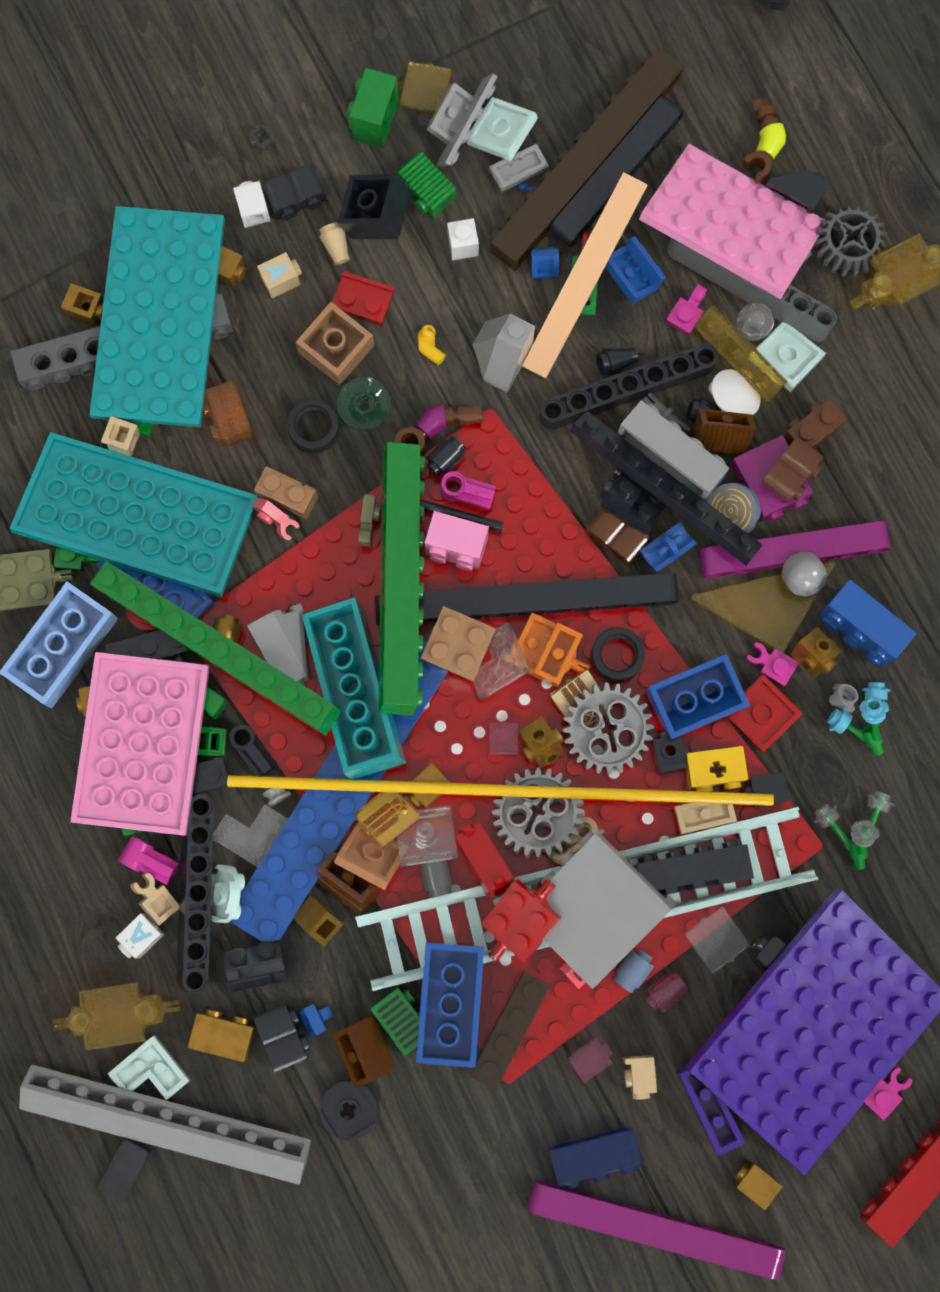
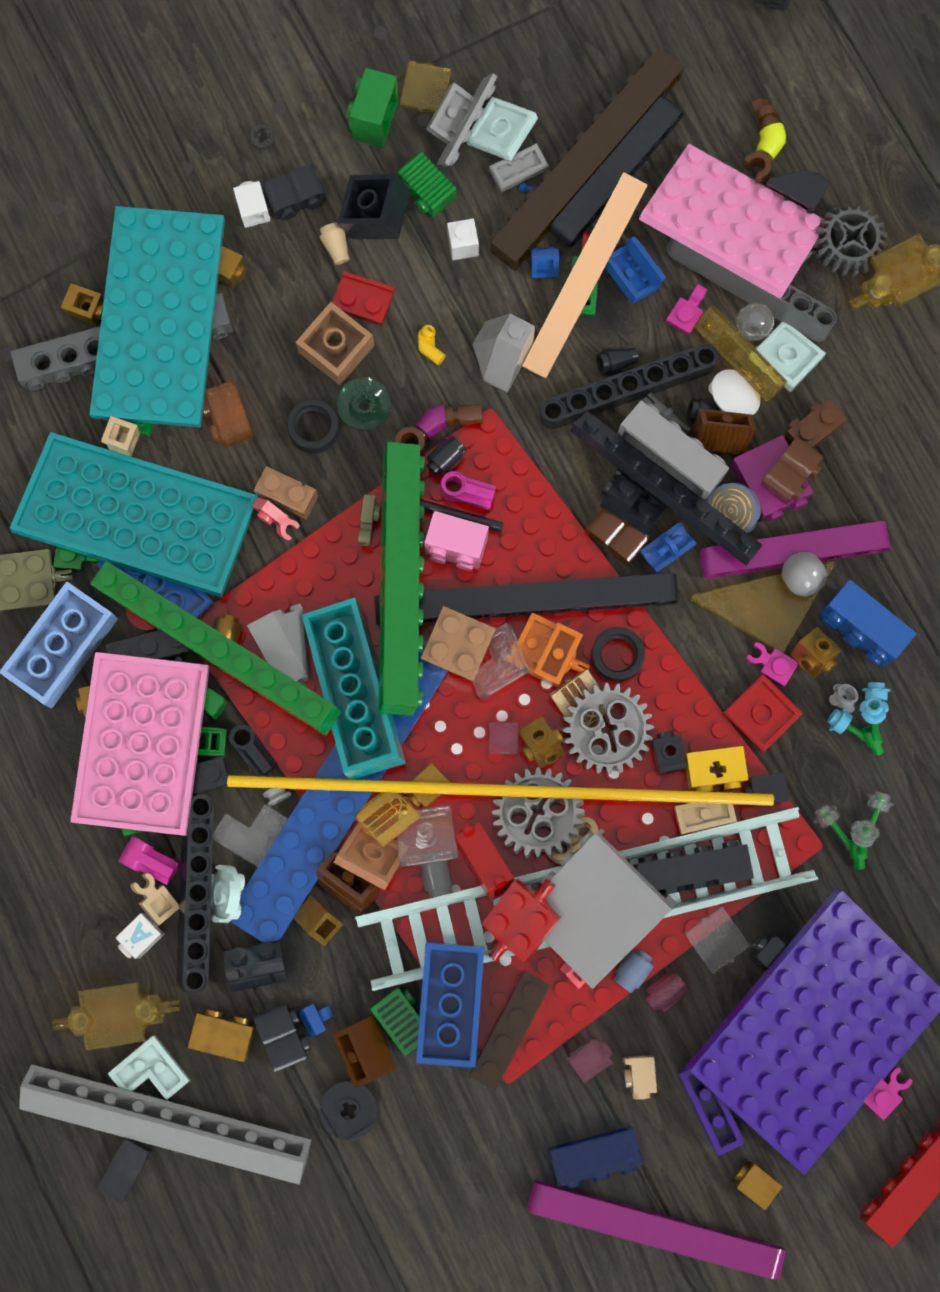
(280, 274): tan brick -> none
(697, 697): blue slope -> none

